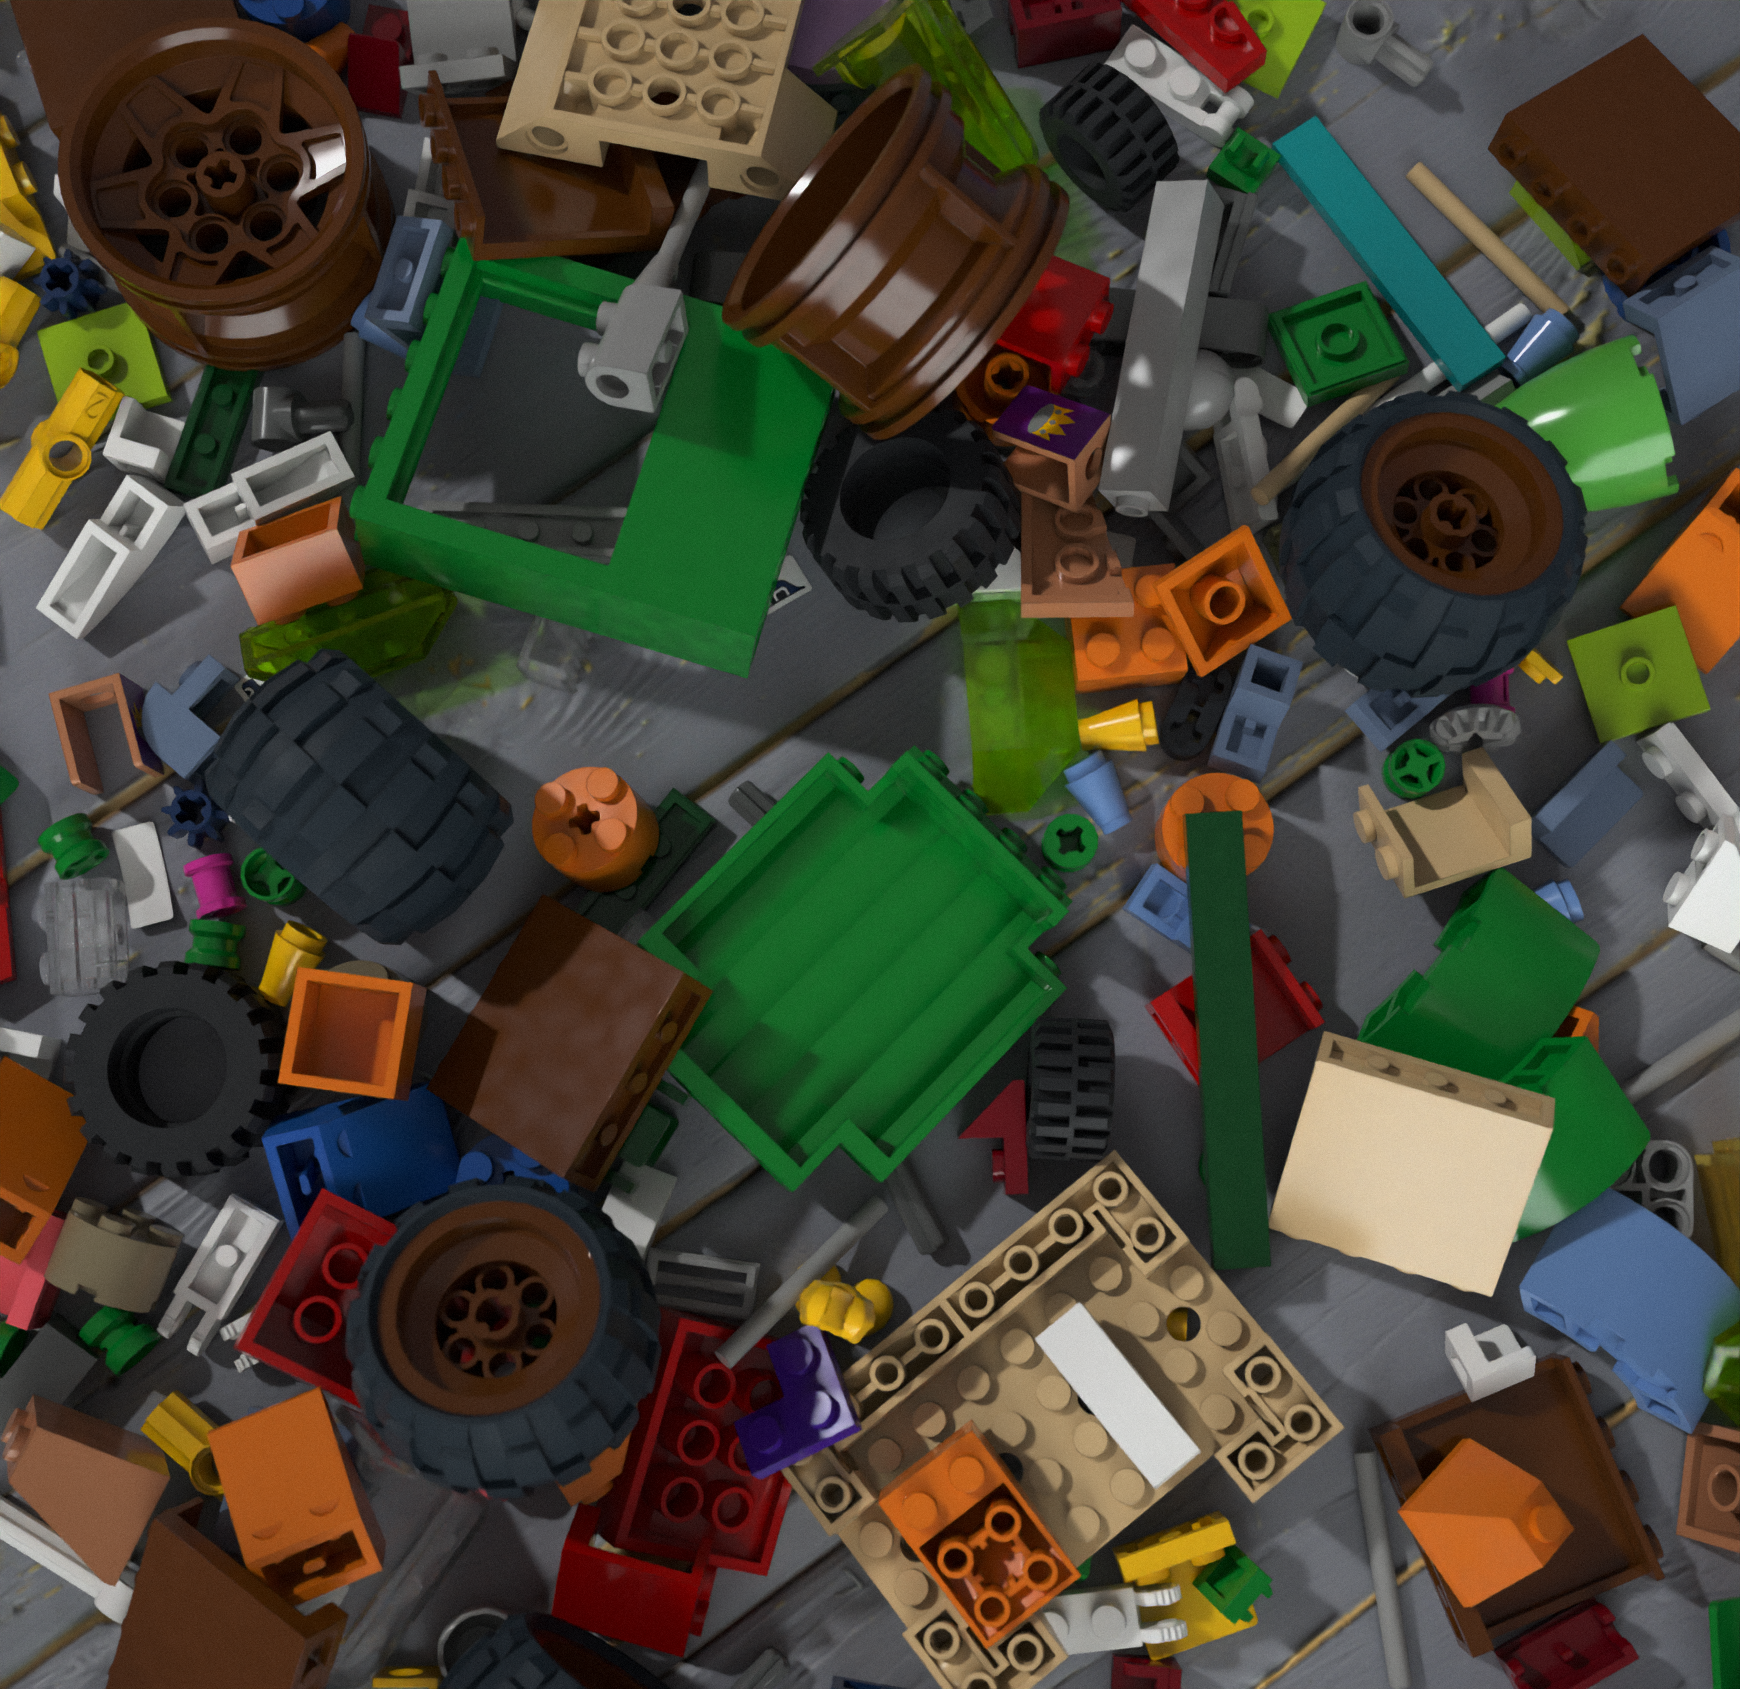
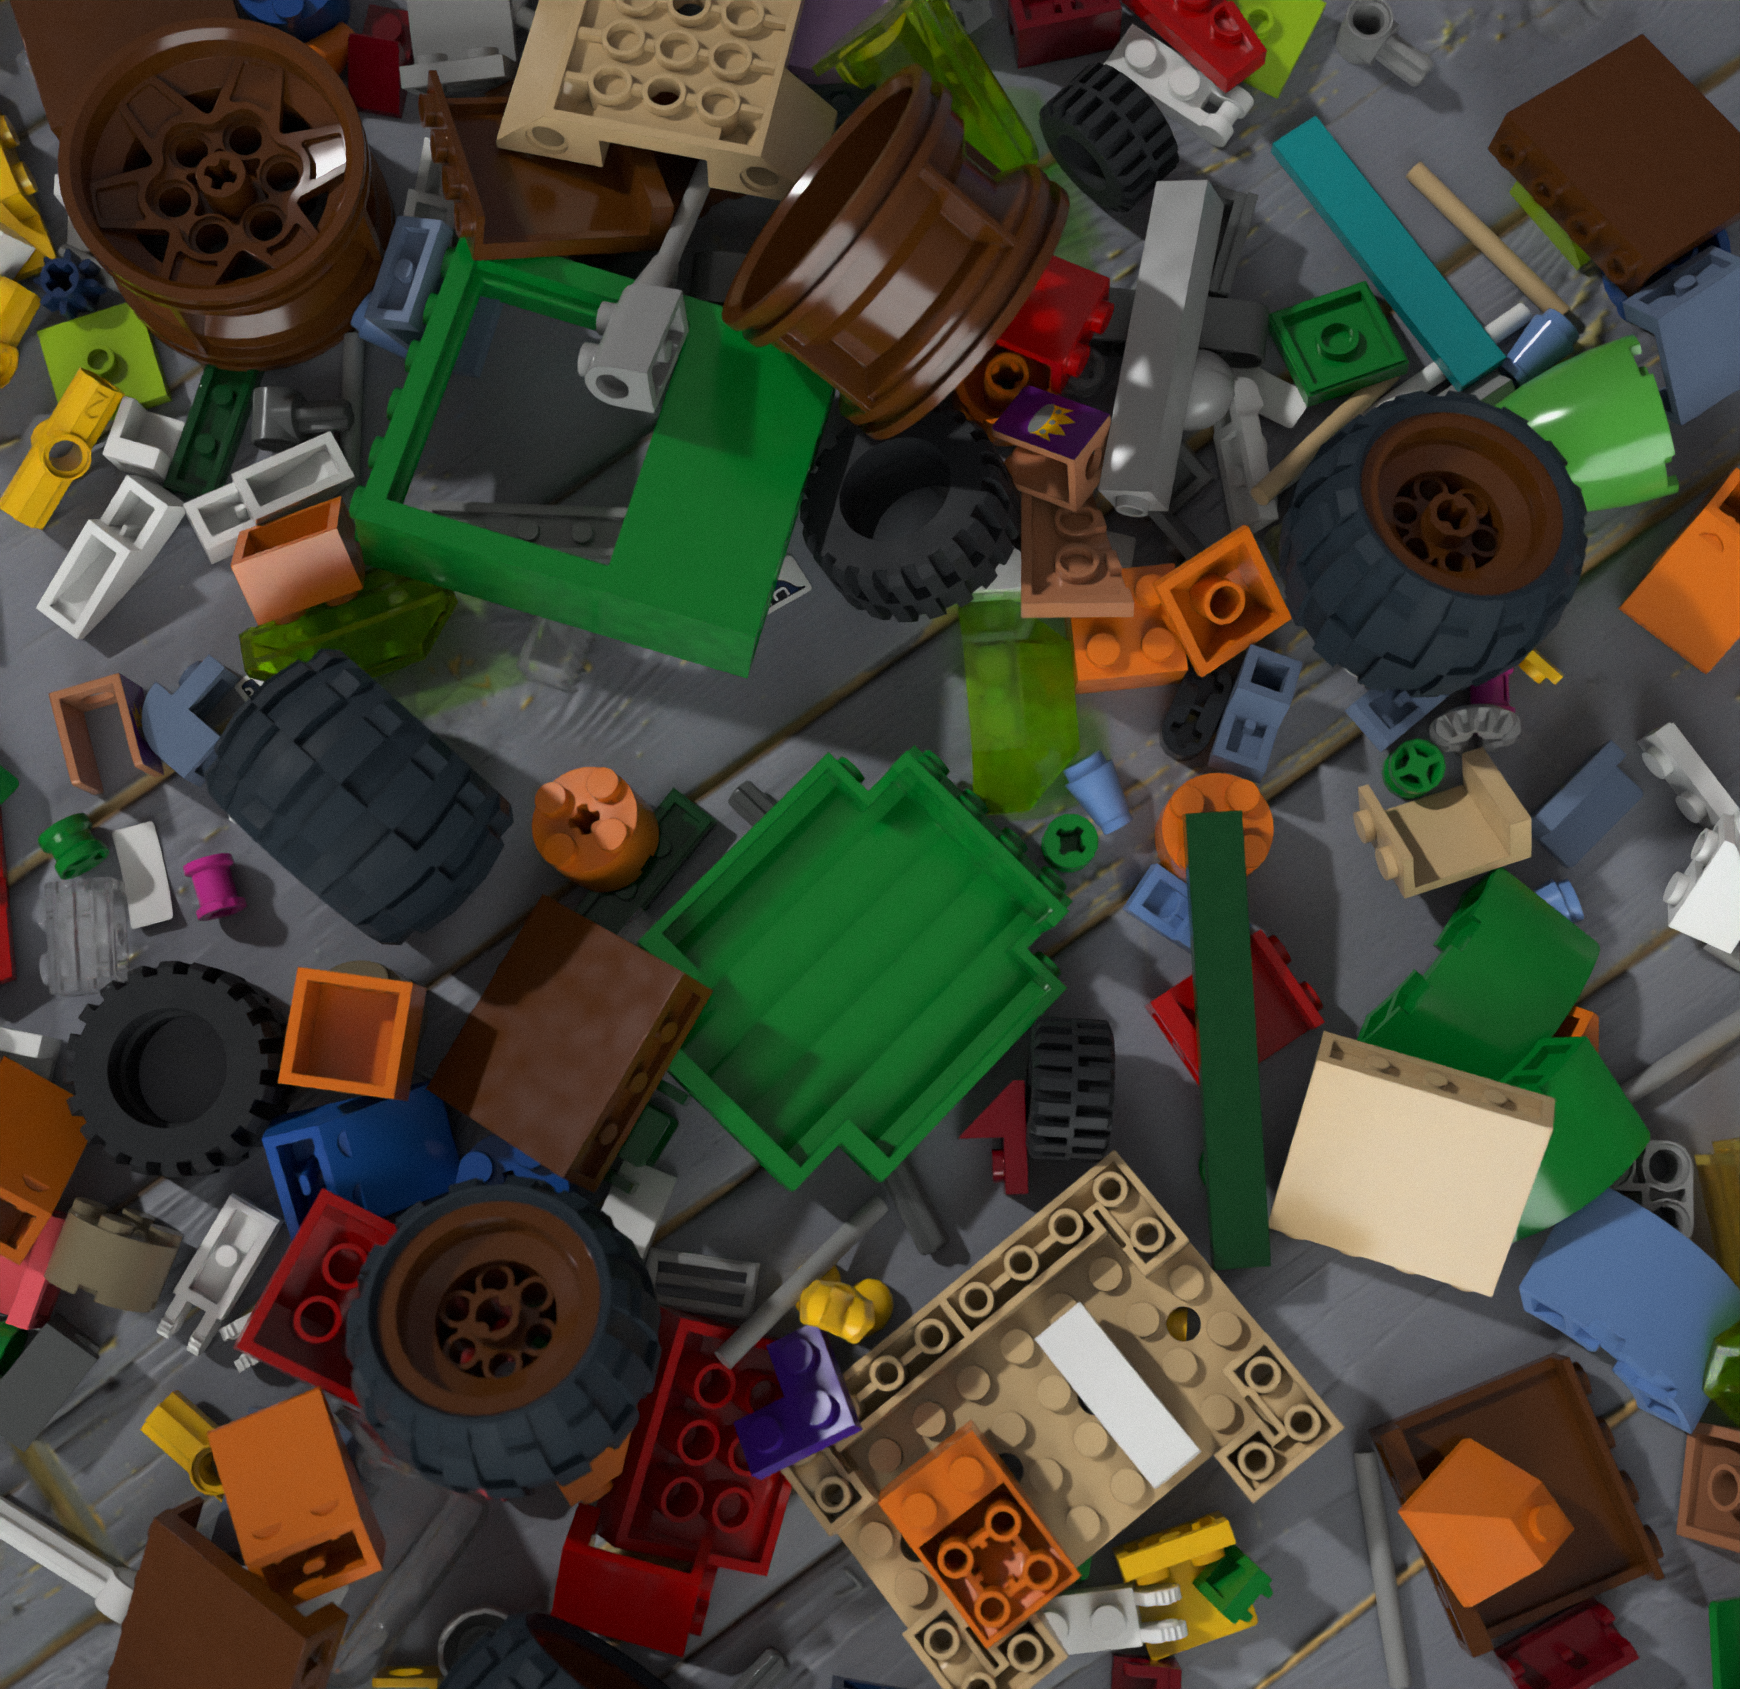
(85, 1480): nougat slope -> none
(117, 1332): green wheel -> none
(184, 816): dark blue gear -> none
(215, 944): green wheel -> none
(262, 878): green wheel -> none
(291, 948): yellow cone -> none
(1121, 728): yellow cone -> none
(1243, 163): green tile -> none
(1488, 1360): white panel -> none
(1638, 675): lime plate -> none

